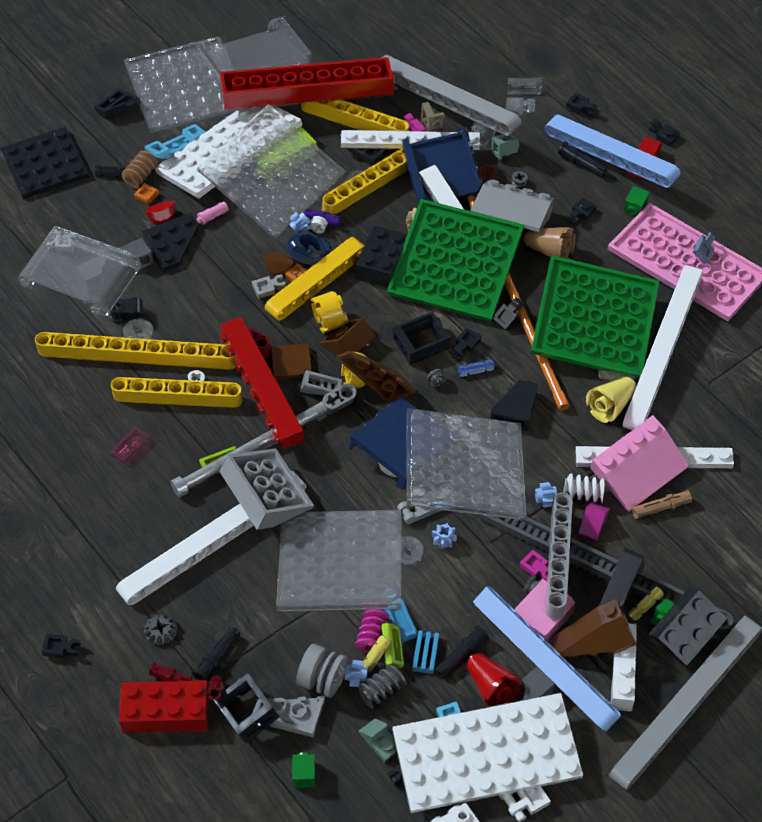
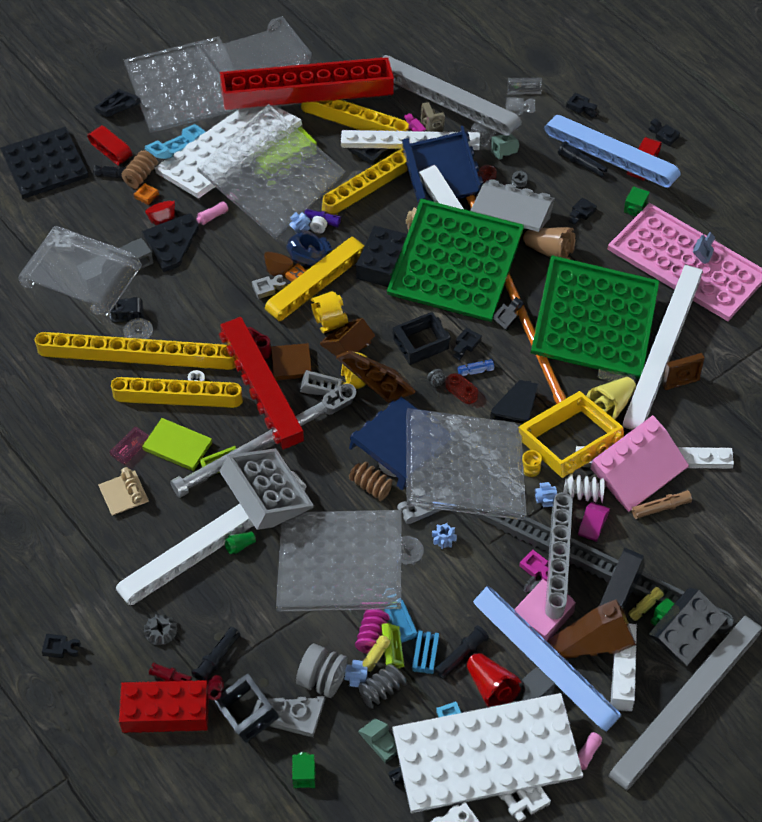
(110, 145): none -> red beam
(123, 492): none -> tan hinge
(177, 444): none -> lime tile
(238, 542): none -> green cone
(371, 481): none -> medium nougat piece
(461, 387): none -> clear red plate
(531, 463): none -> yellow wheel
(557, 415): none -> yellow window
(588, 750): none -> bright pink piece
(683, 371): none -> reddish brown tile

